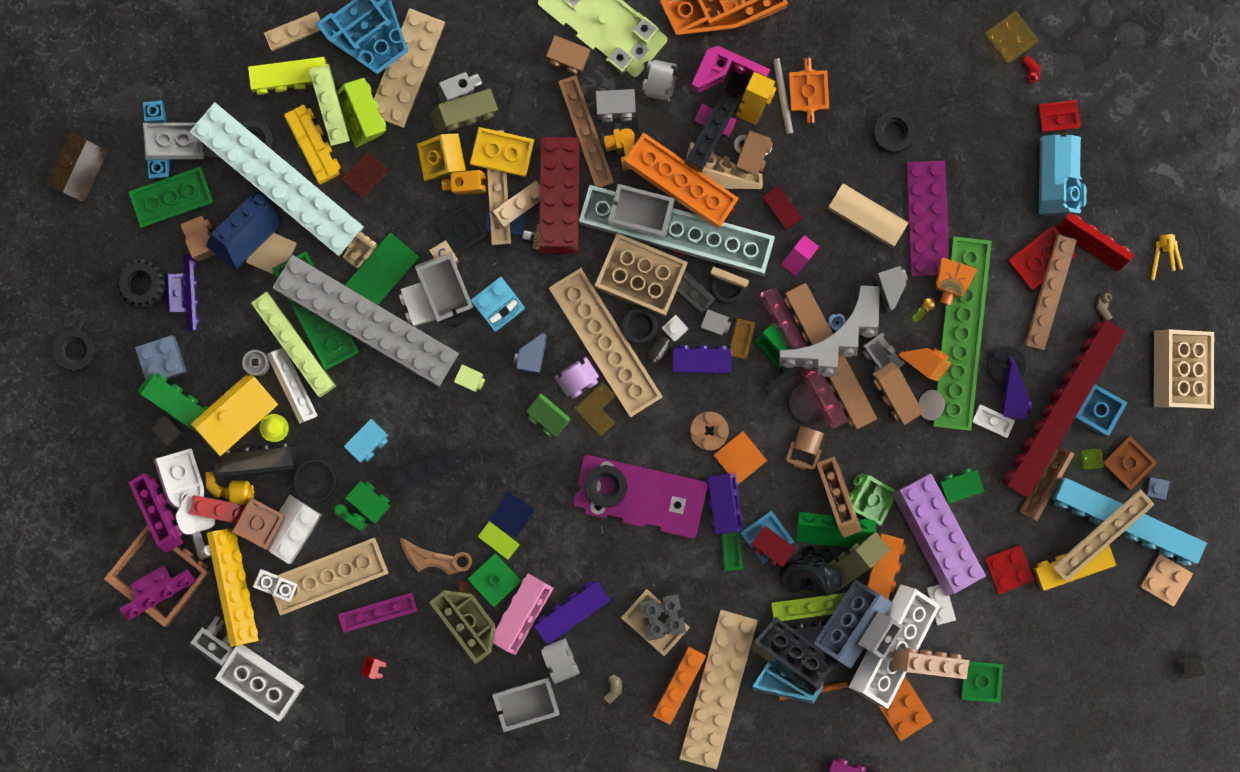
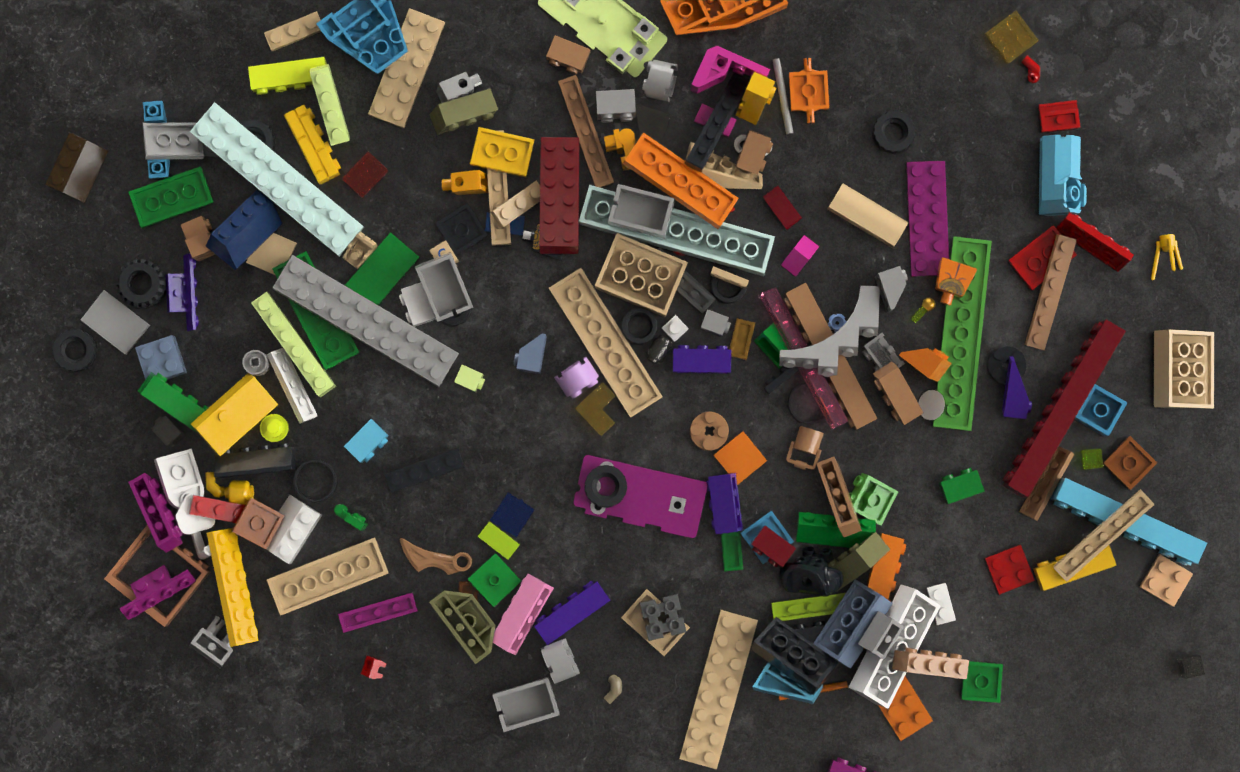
(115, 322): none -> light grey tile
(259, 682): white brick -> none
(275, 585): white slope -> none
(360, 112): lime slope -> none
(368, 501): green brick -> none
(441, 156): yellow slope -> none
(498, 304): medium azure slope -> none
(547, 415): bright green slope -> none
(679, 685): orange brick -> none
(938, 535): medium lavender brick -> none
(993, 421): white plate -> none
(1102, 305): dark tan arm -> none
(1157, 488): sand blue plate -> none

